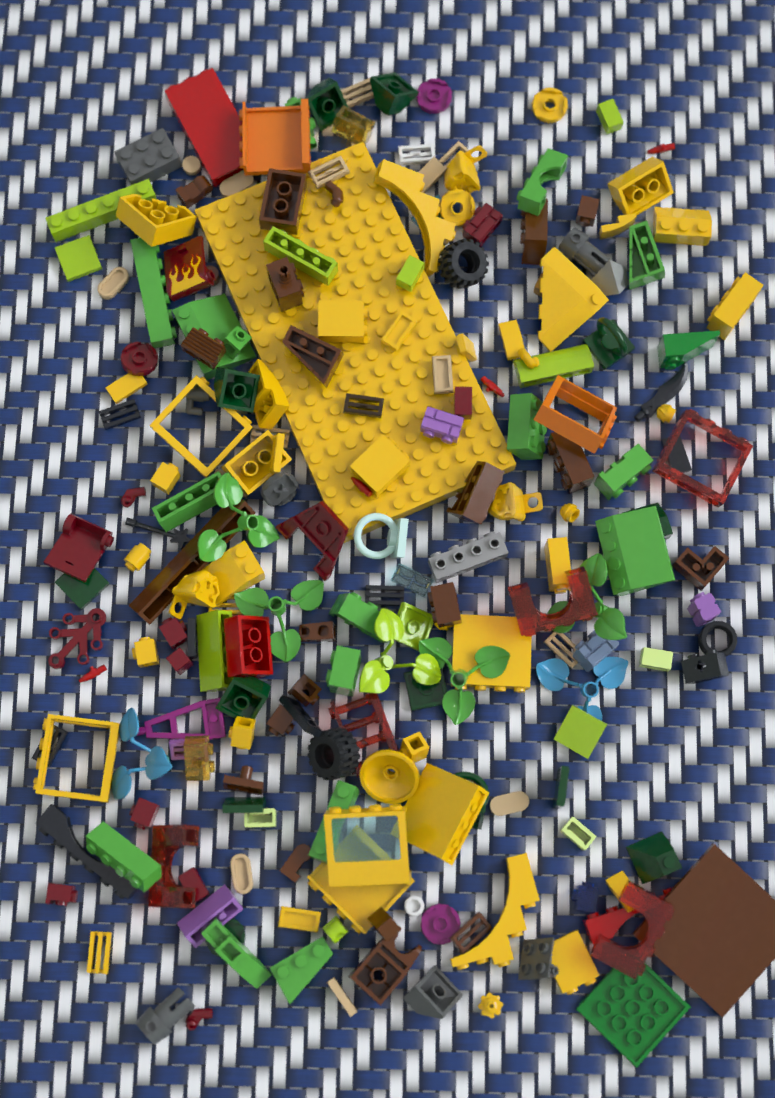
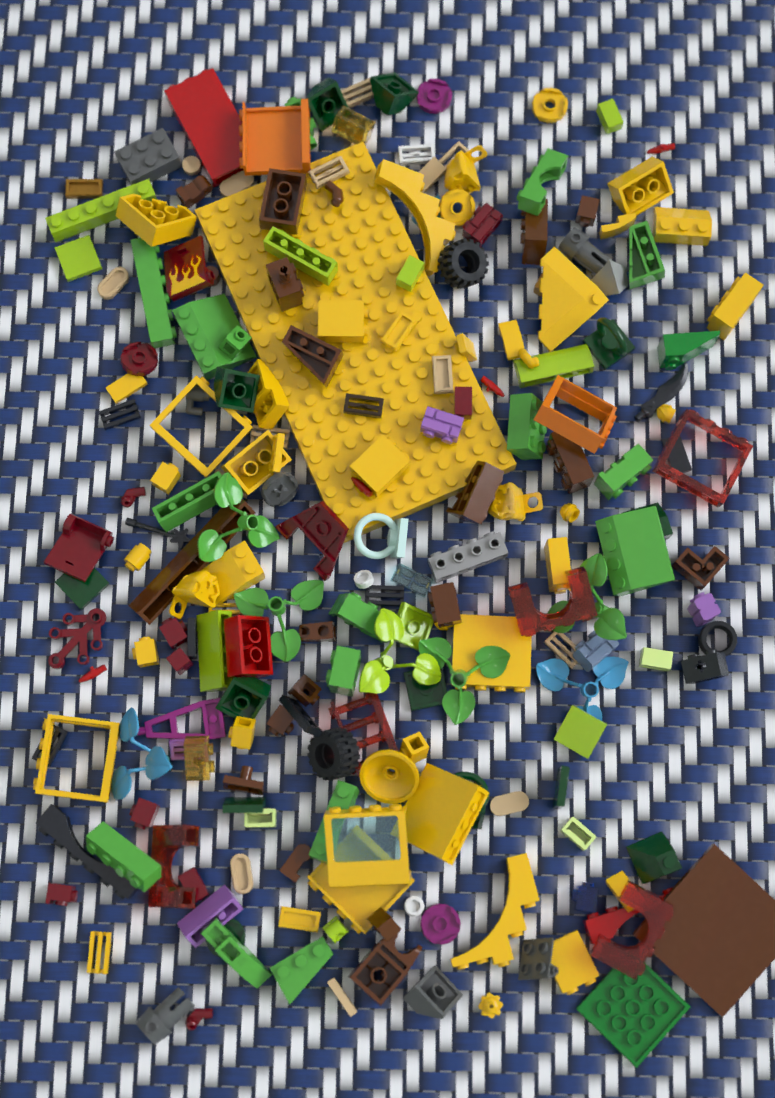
(84, 188): none -> pearl gold tile
(203, 348): reddish brown brick -> none
(363, 579): none -> white tile
(457, 943): reddish brown tile -> none

